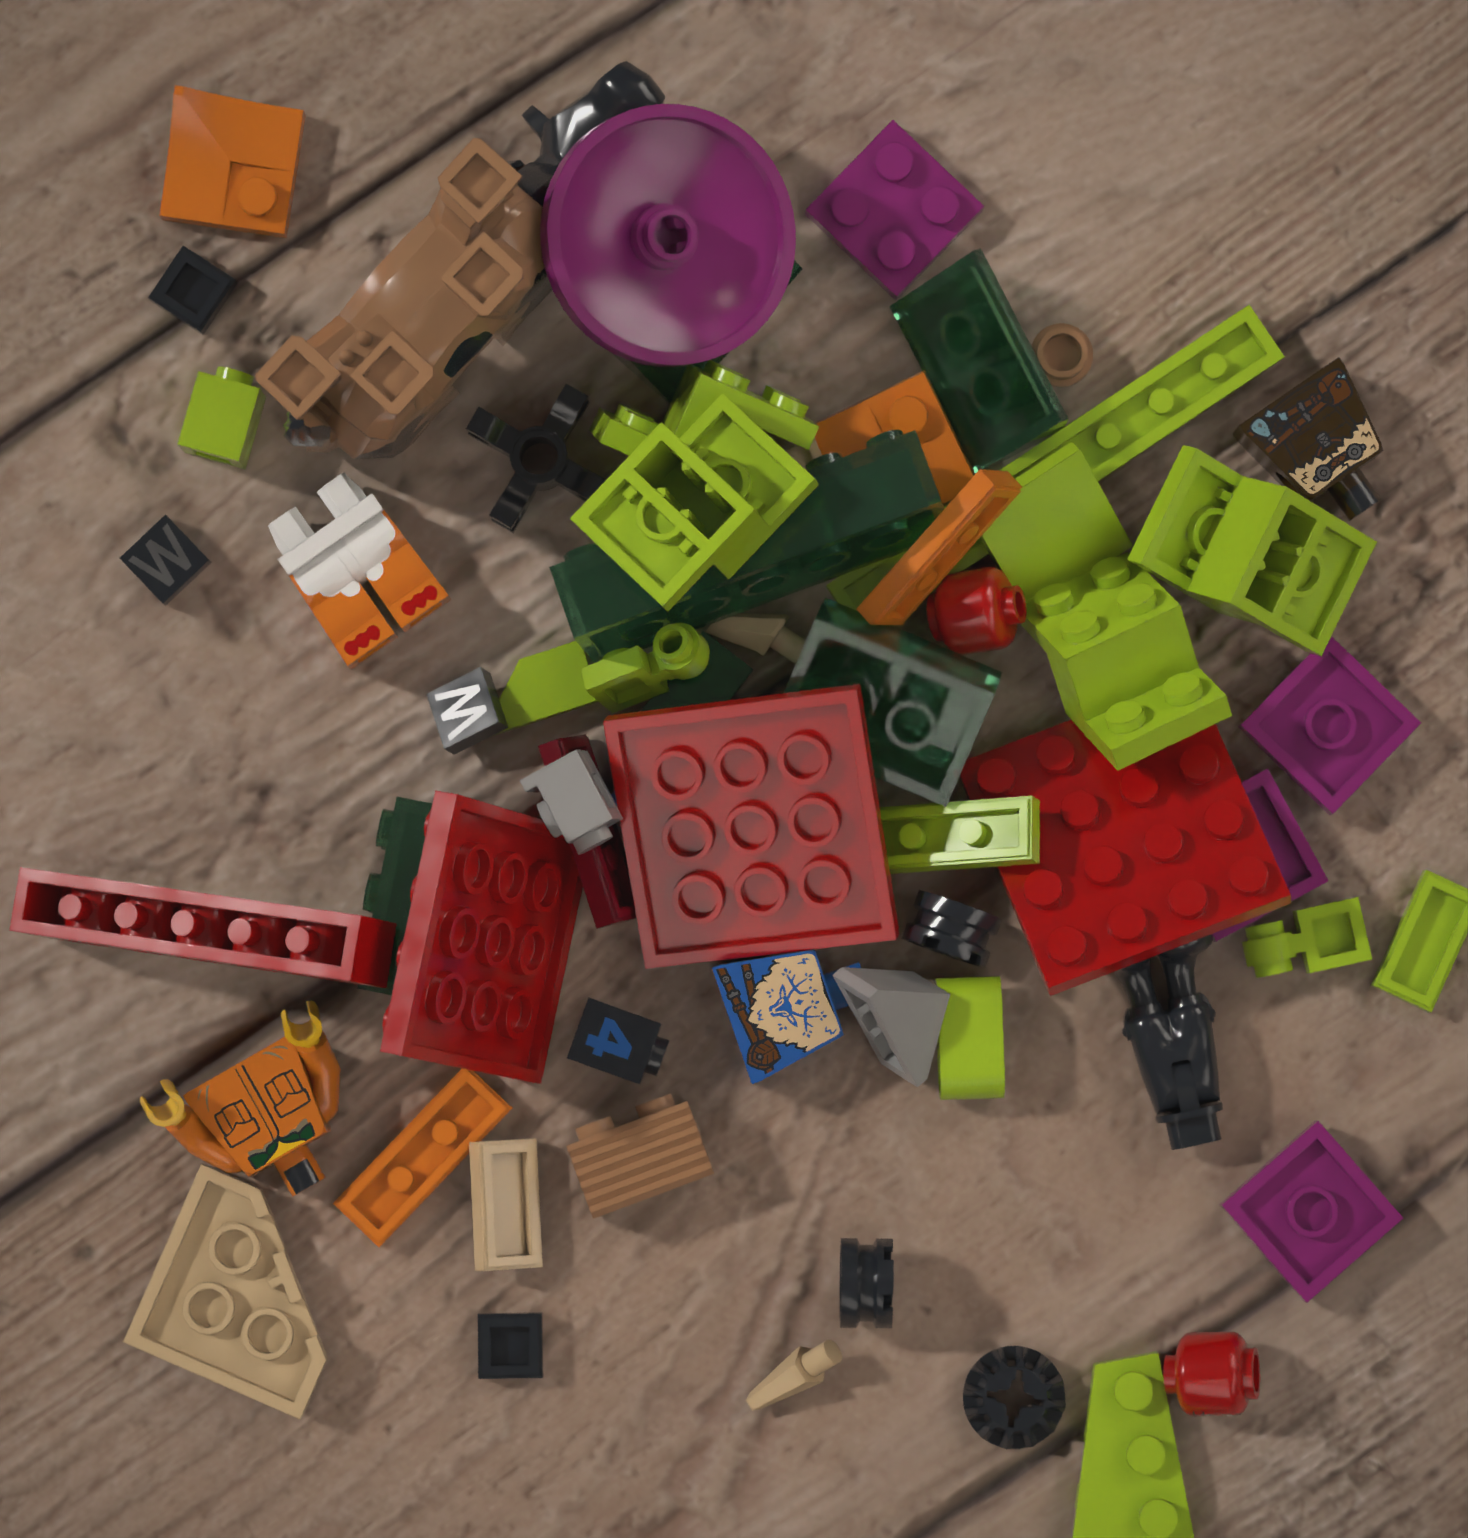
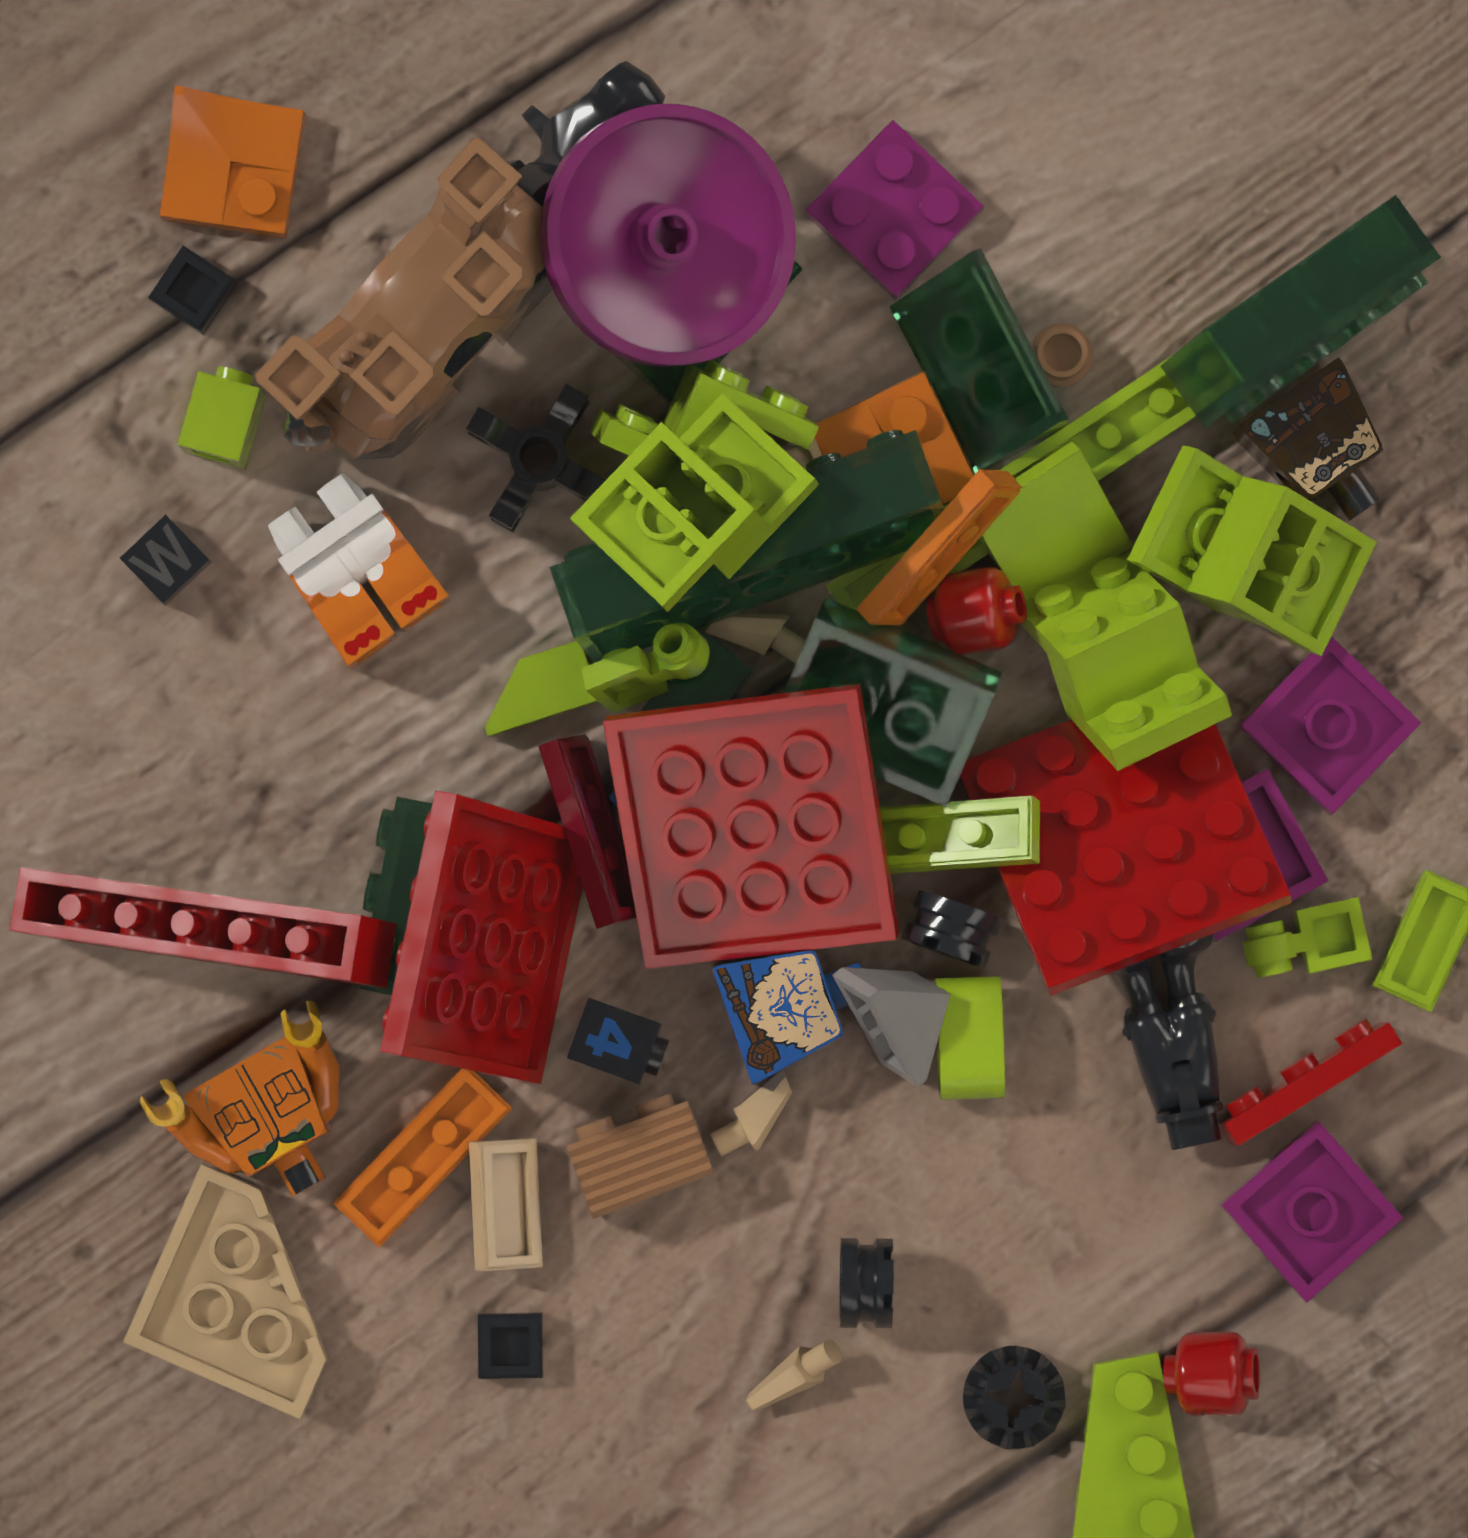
(467, 710): tile -> none
(574, 800): light grey brick -> none
(754, 1116): none -> tan bar
(1303, 315): none -> clear green brick
(1307, 1080): none -> red plate

